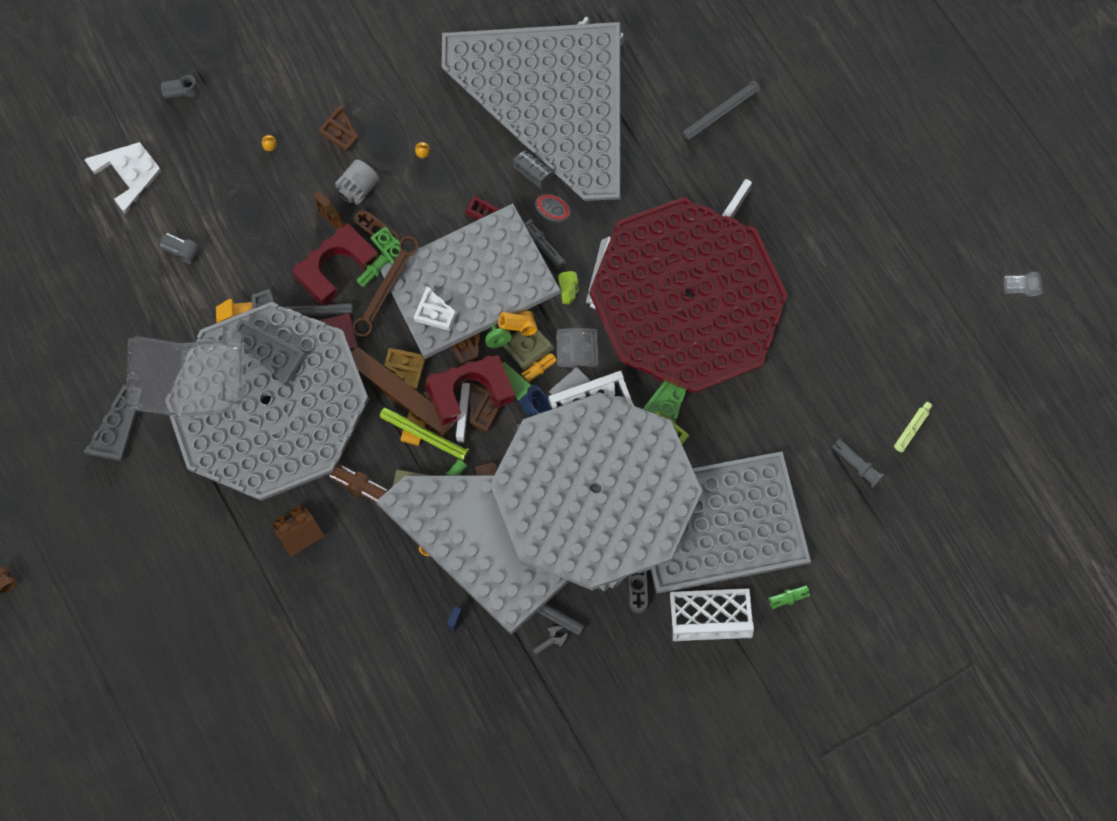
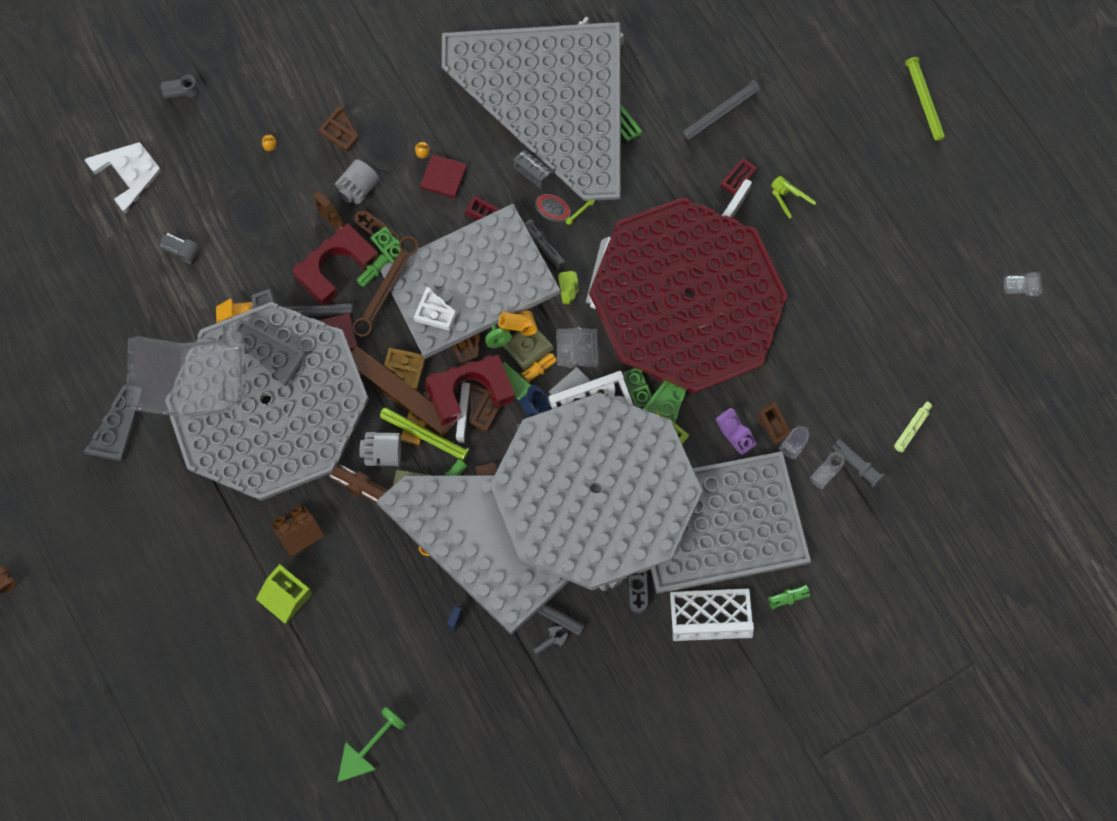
(283, 594): none -> lime slope
(354, 763): none -> bright green piece
(381, 449): none -> light grey gear
(443, 176): none -> dark red tile
(570, 220): none -> lime hinge
(631, 122): none -> bright green tile
(637, 387): none -> bright green slope
(729, 188): none -> dark red tile
(735, 432): none -> medium lavender slope
(774, 422): none -> reddish brown slope
(782, 187): none -> lime plant
(795, 442): none -> rock
(827, 471): none -> clear piece
(925, 98): none -> lime axle

